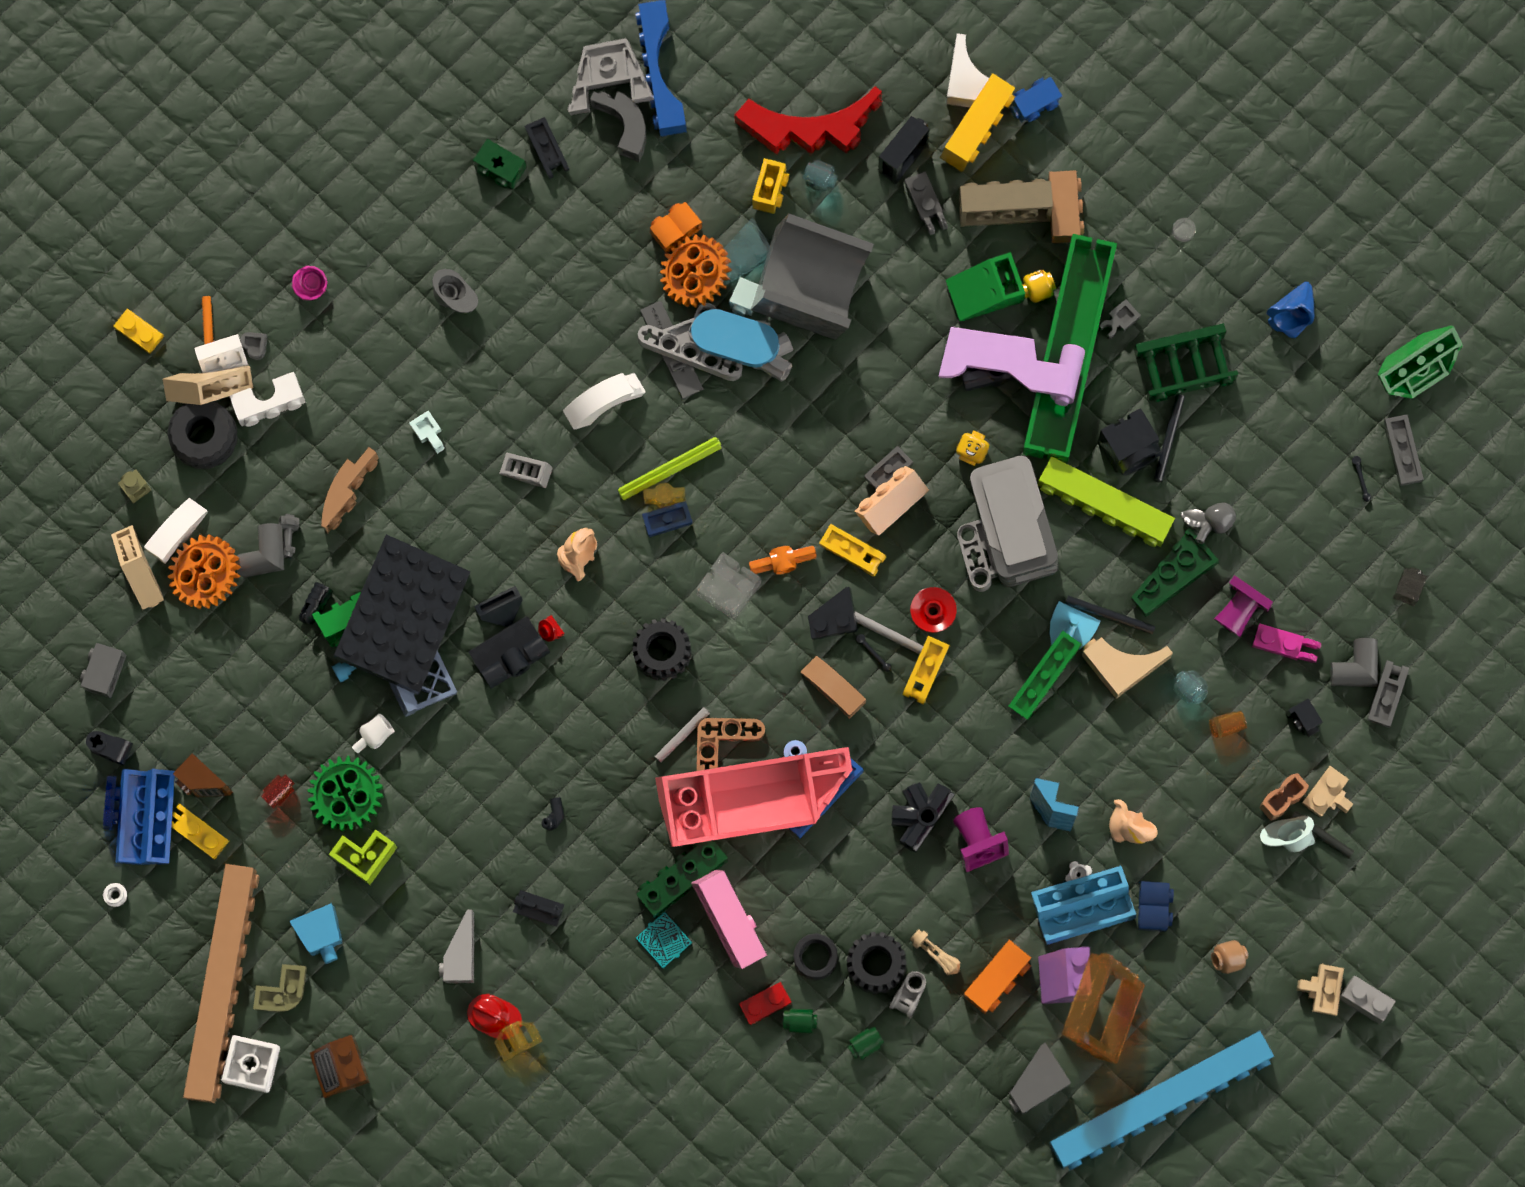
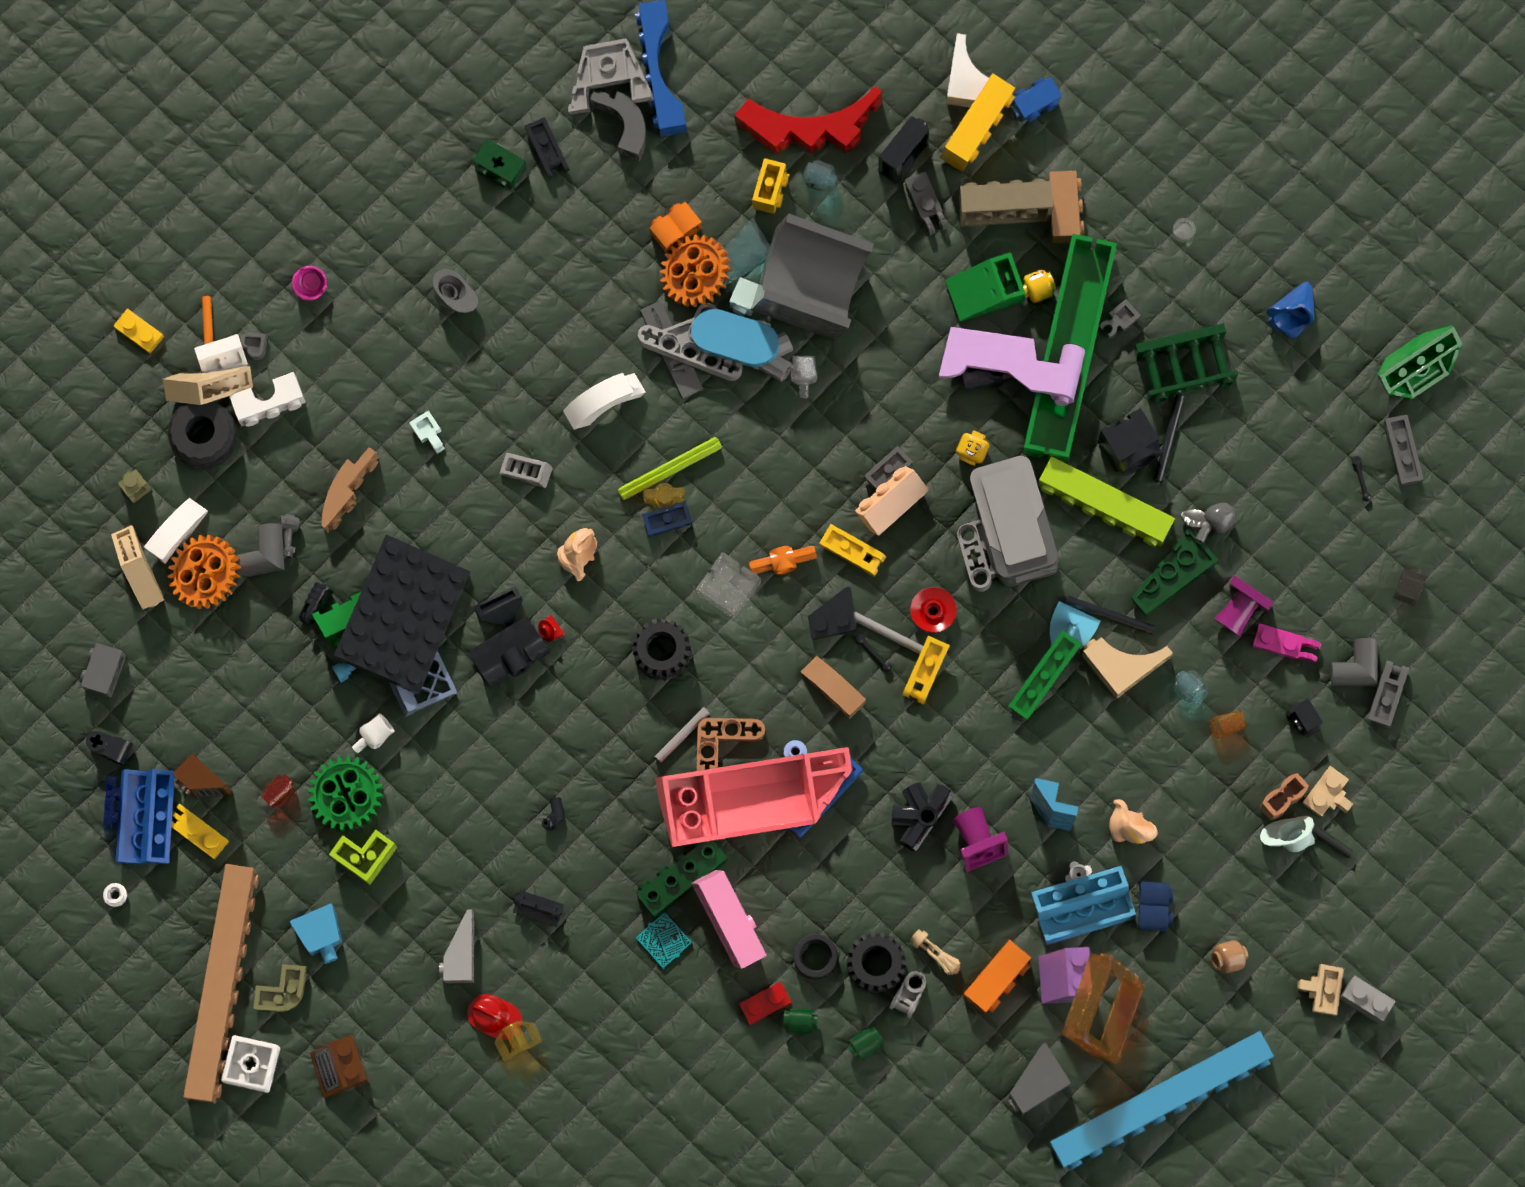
(803, 373): none -> clear piece

